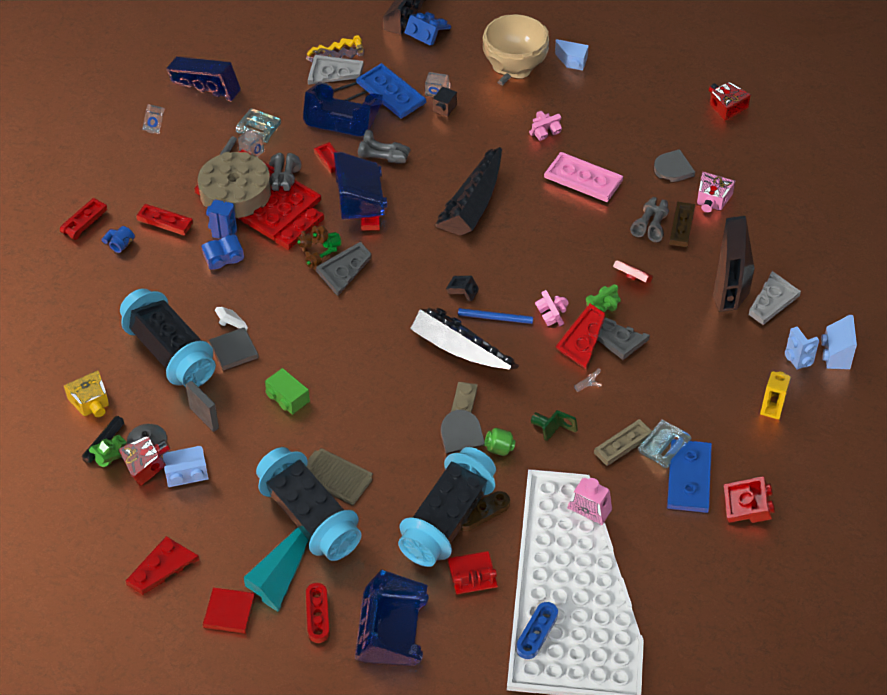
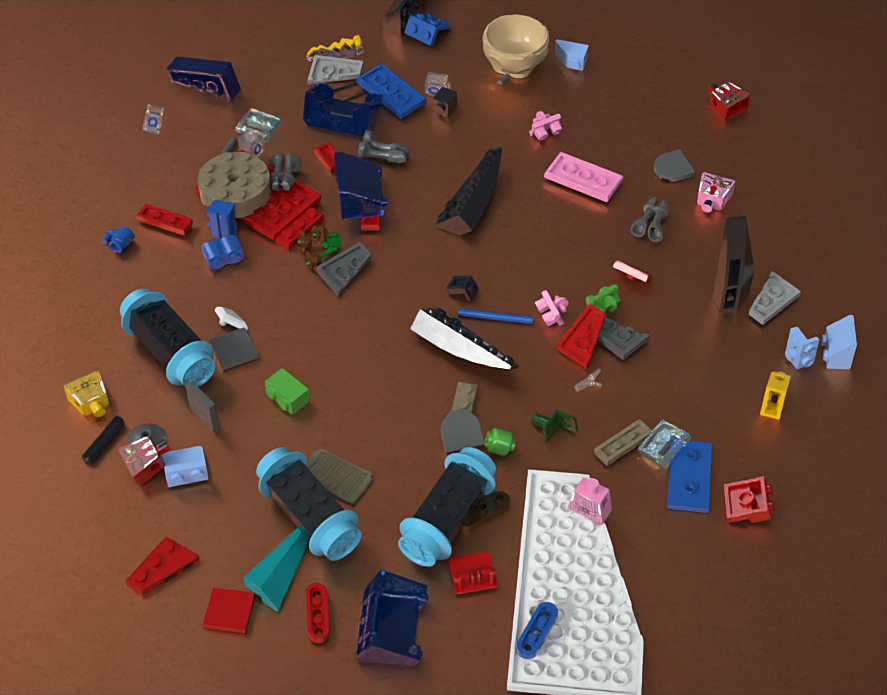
(83, 218): red plate -> none
(108, 450): bright green hips -> none
(682, 224): dark brown plate -> none

